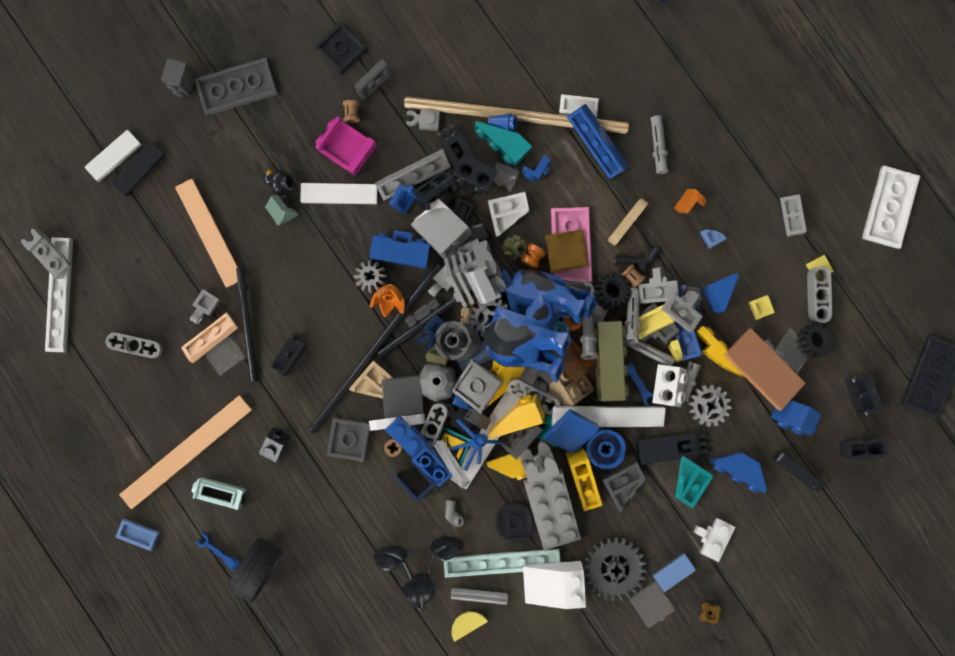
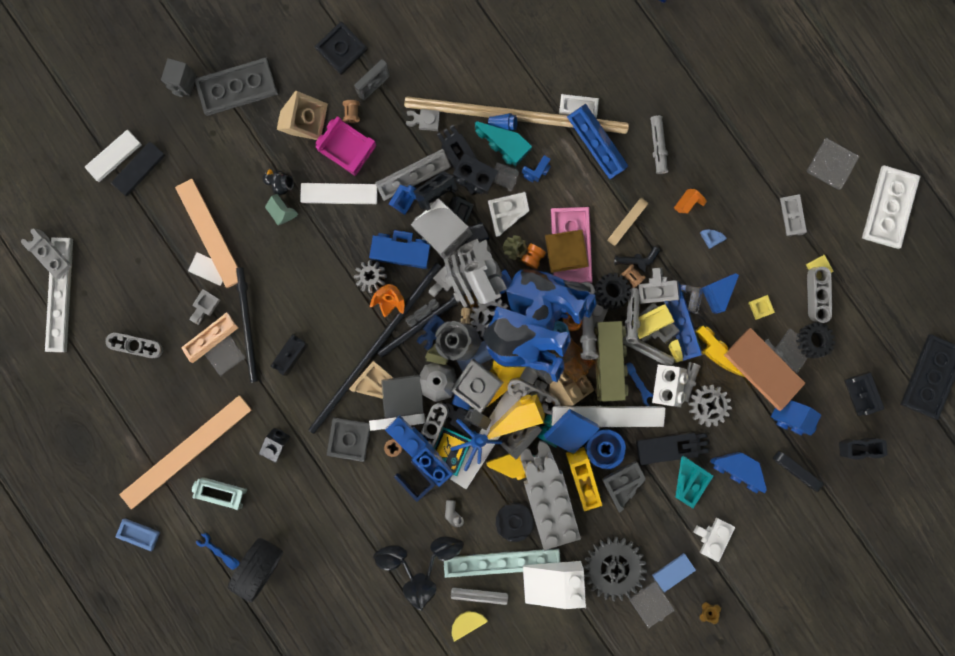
(205, 268): none -> white sticker
(302, 116): none -> tan slope
(451, 463): light grey axle -> none
(682, 310): light grey hinge -> none
(832, 164): none -> clear tile

